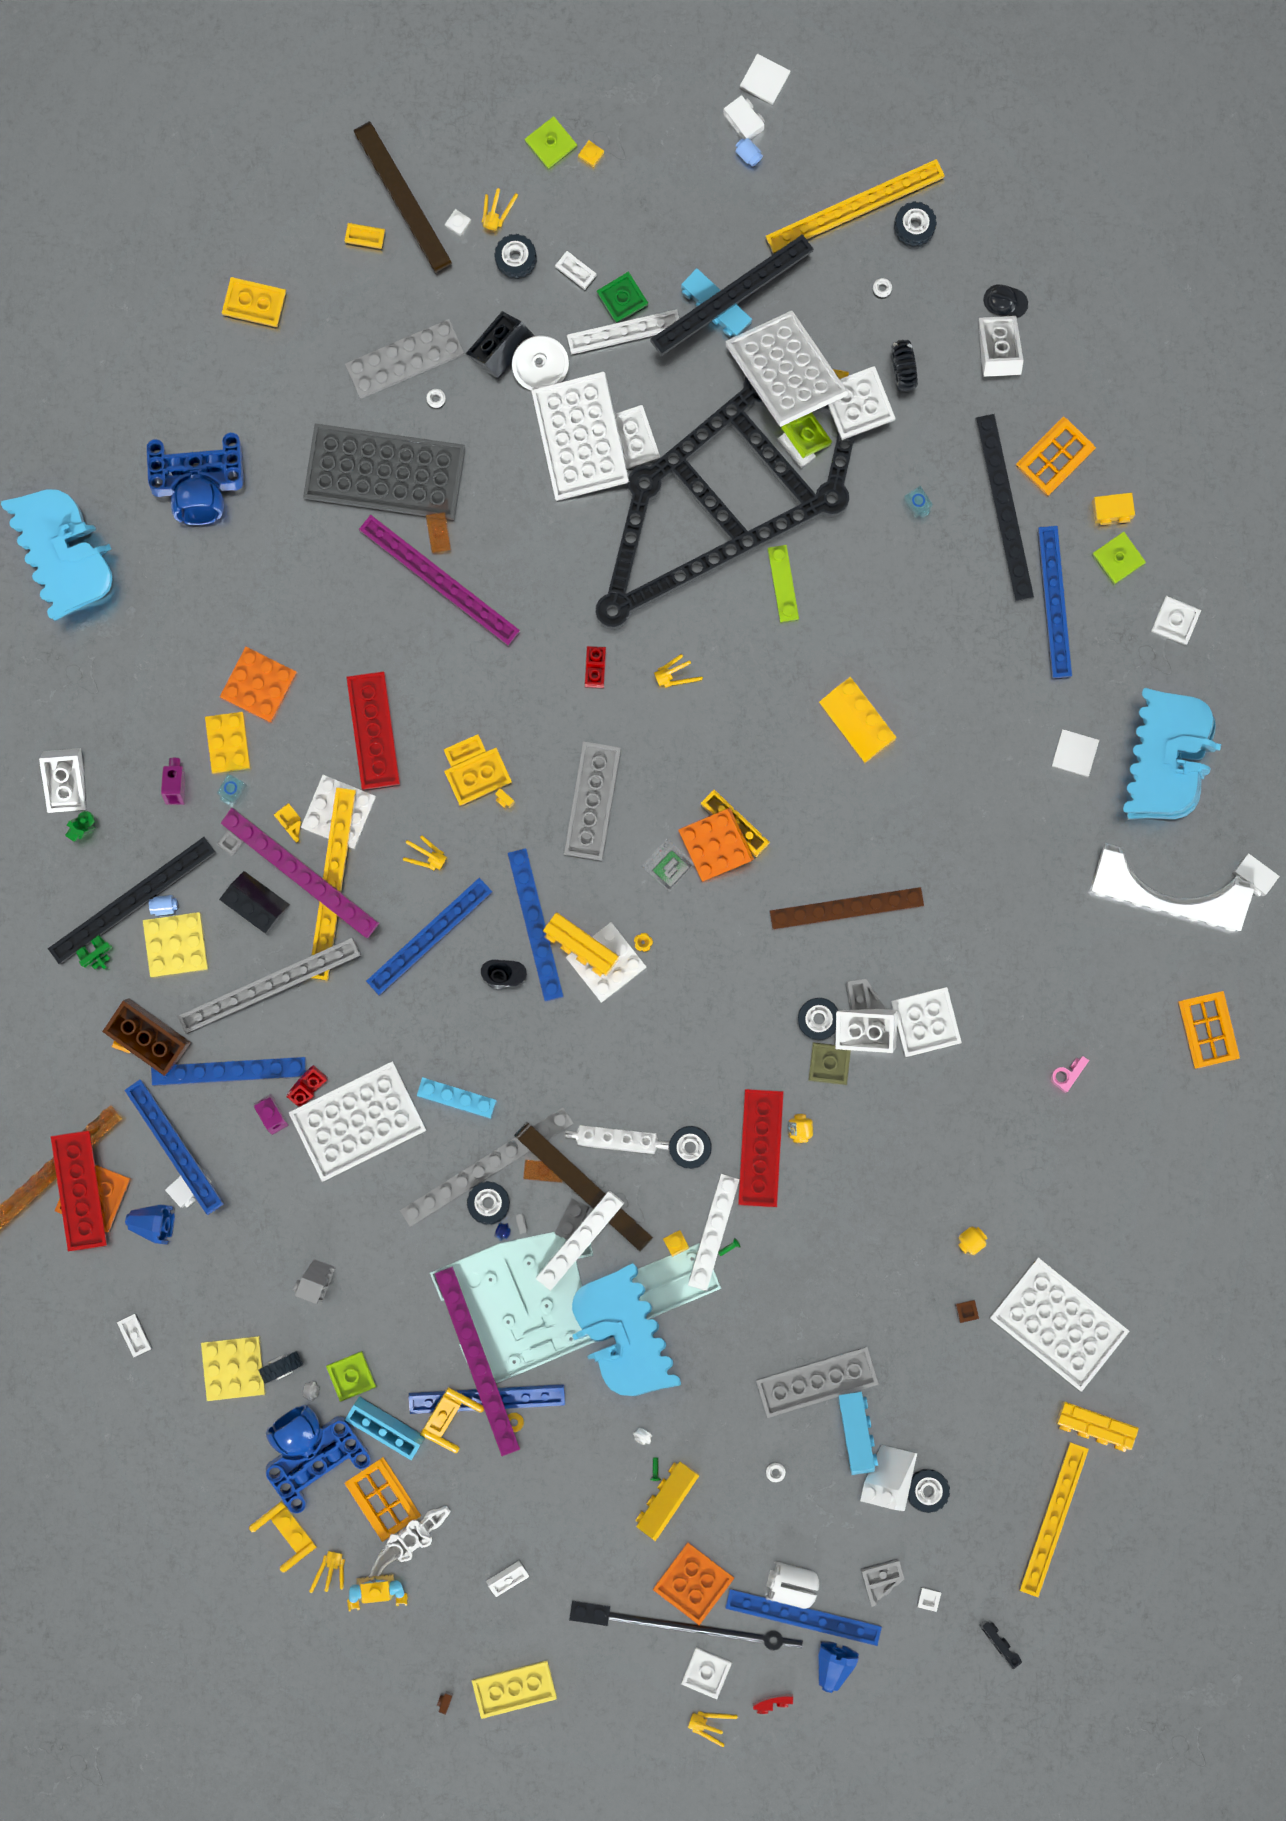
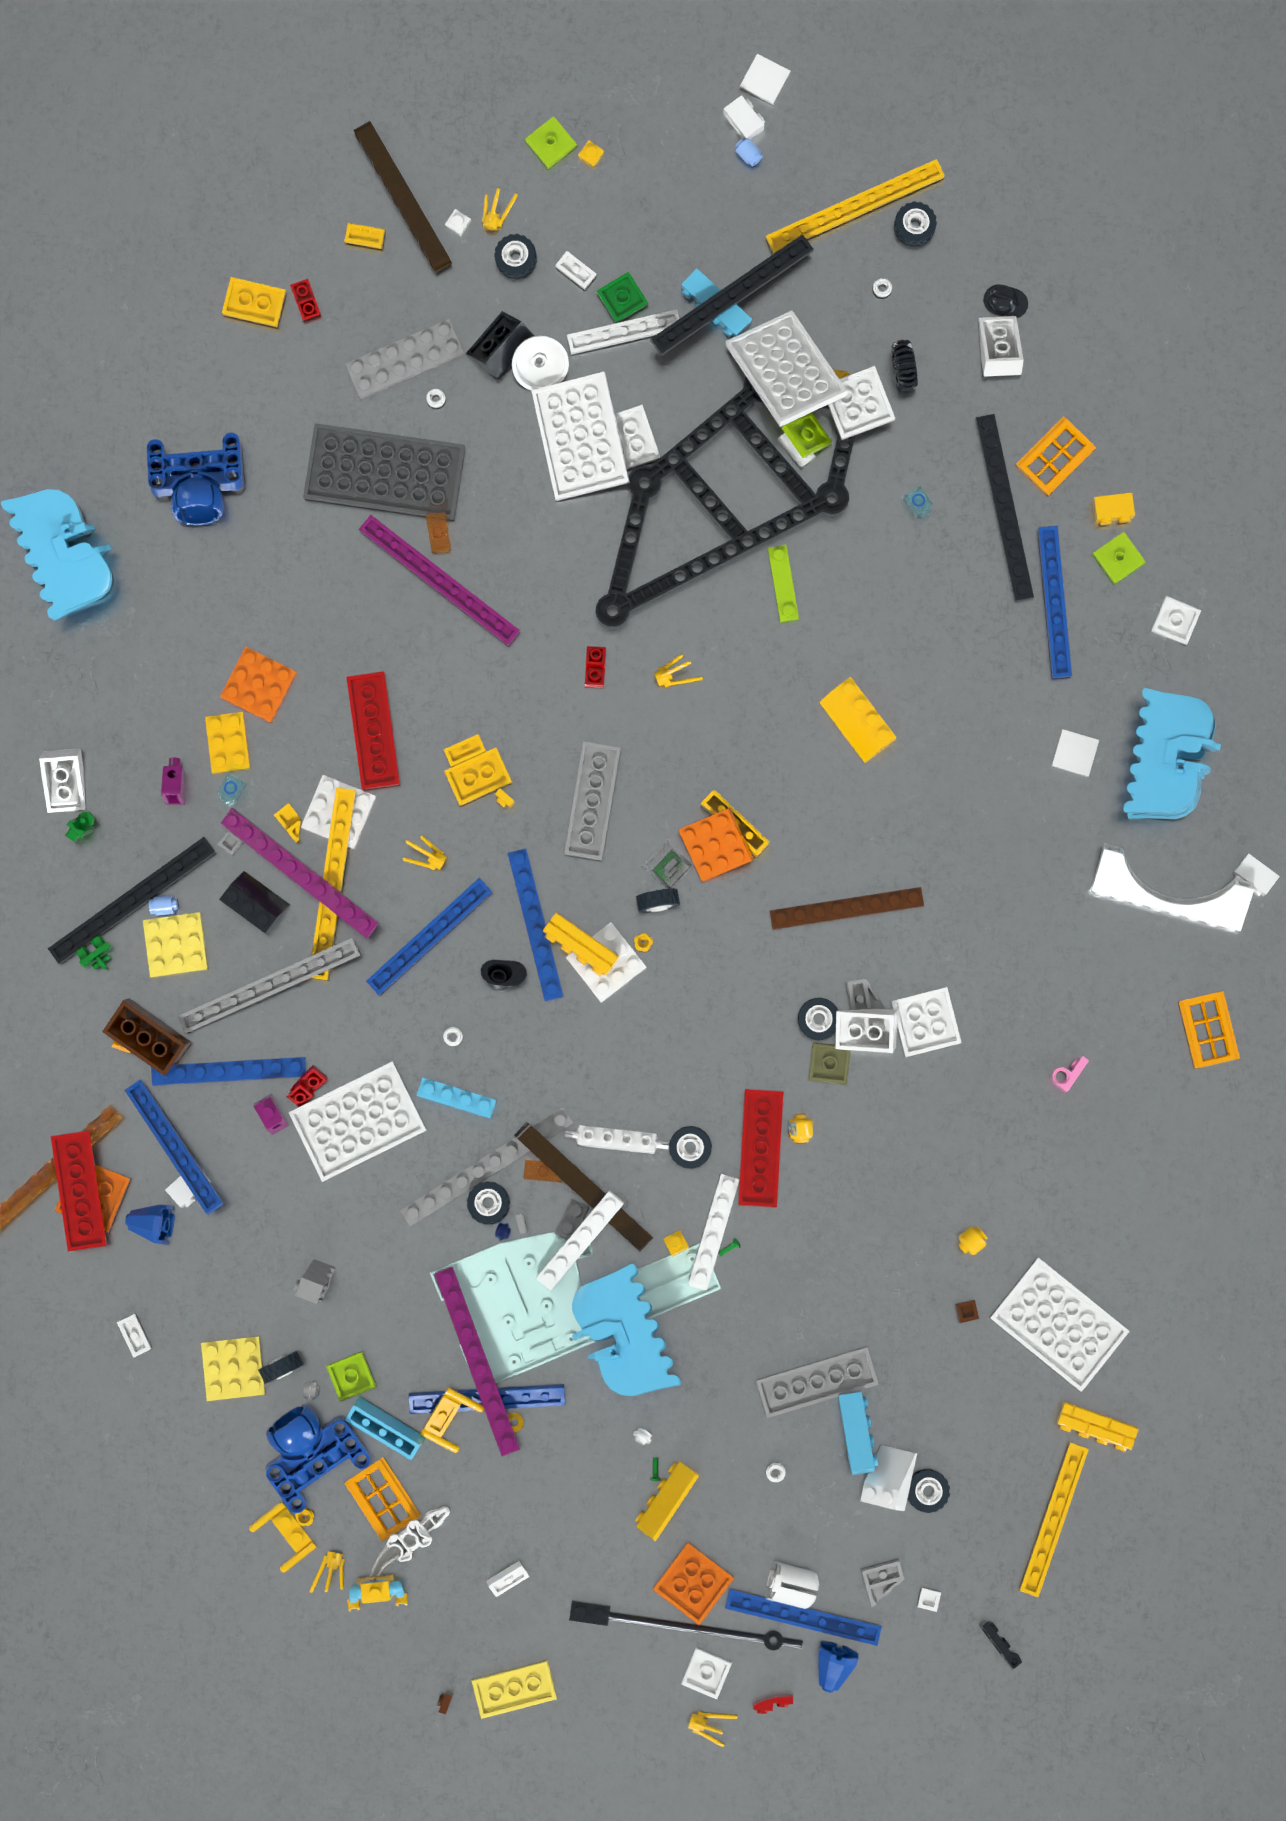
(305, 299): none -> red slope
(309, 1517): none -> yellow plate
(446, 1036): none -> white plate
(658, 900): none -> black wheel

